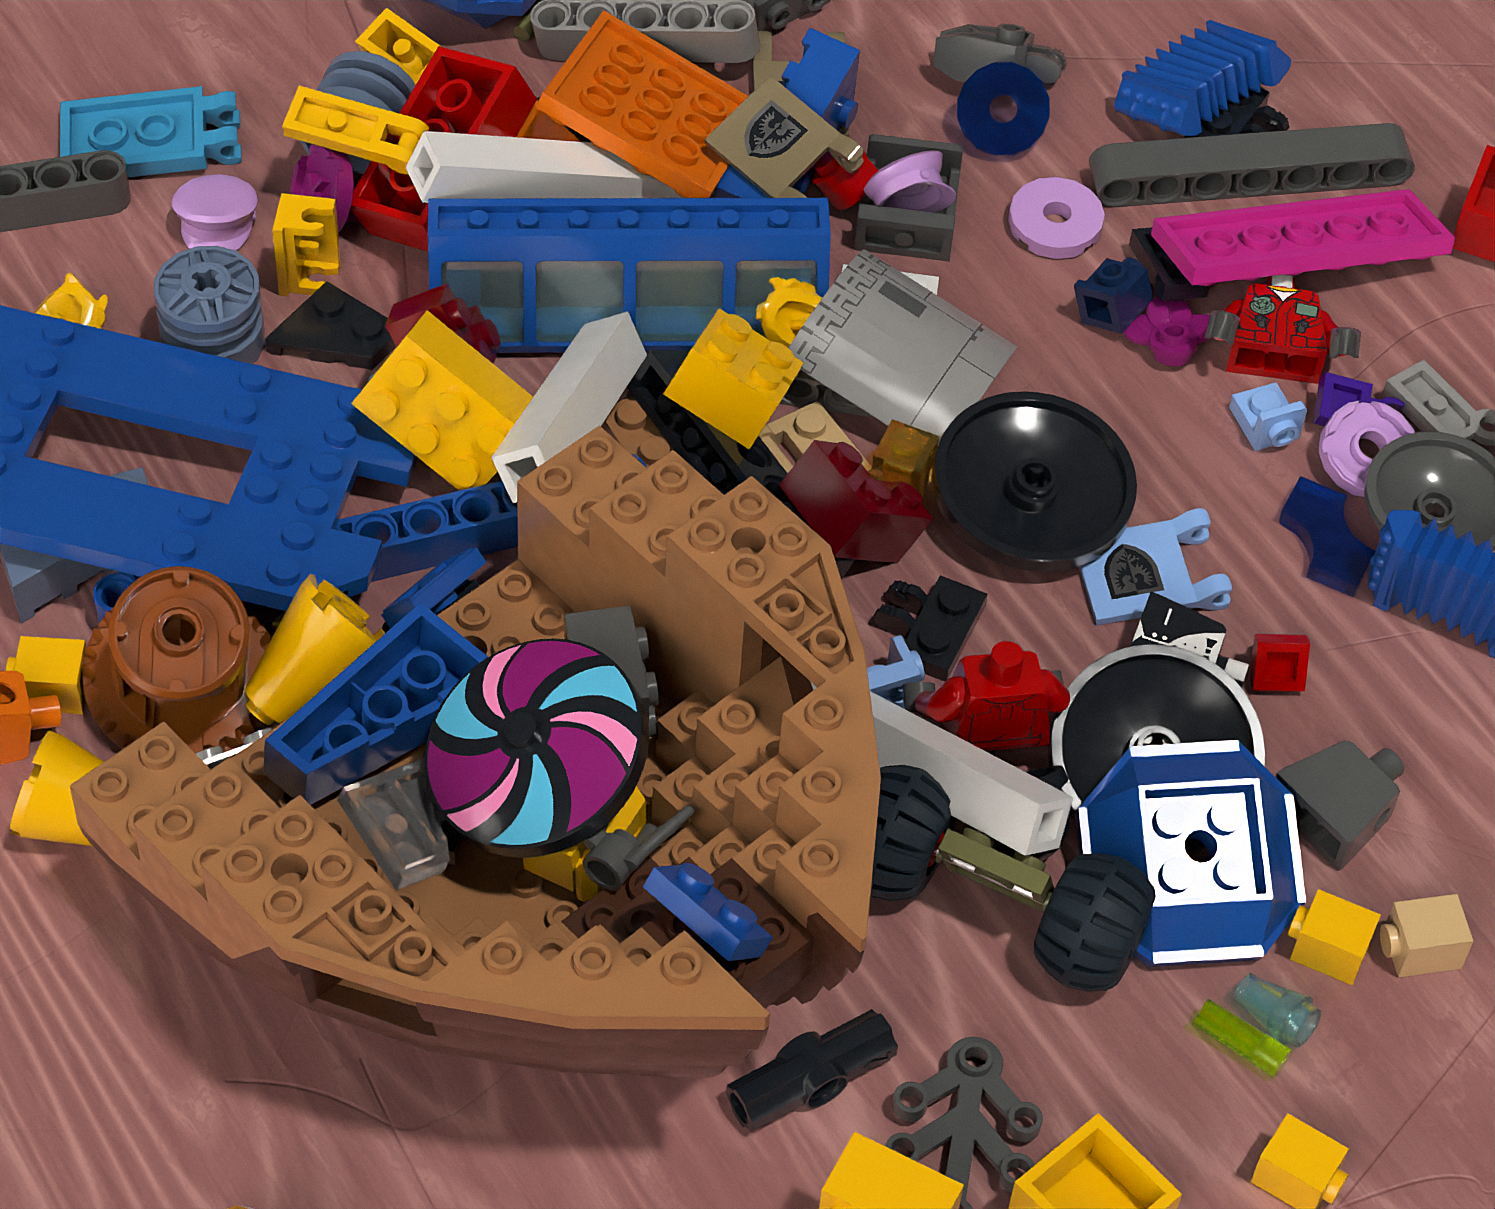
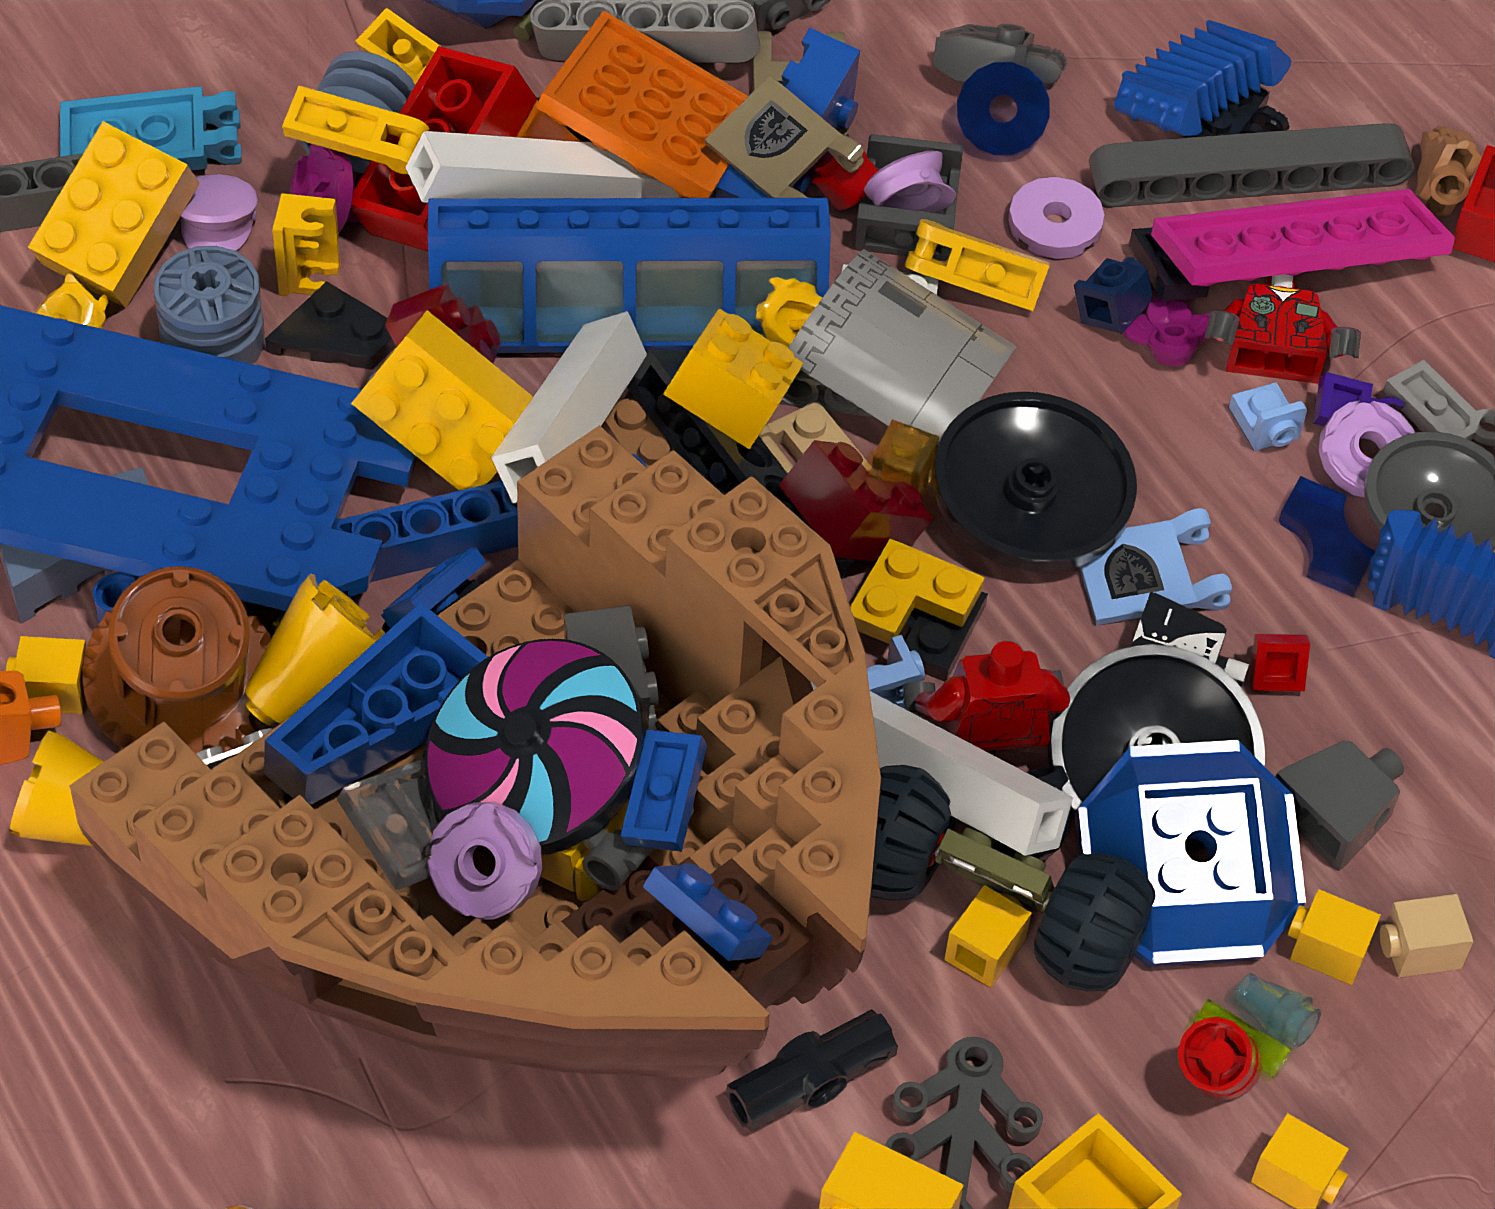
(114, 214): none -> yellow brick
(515, 854): none -> lavender tile
(664, 790): none -> blue plate
(911, 580): none -> yellow plate
(978, 265): none -> yellow plate
(988, 935): none -> yellow brick
(1219, 1058): none -> red wheel
(1446, 168): none -> medium nougat rock

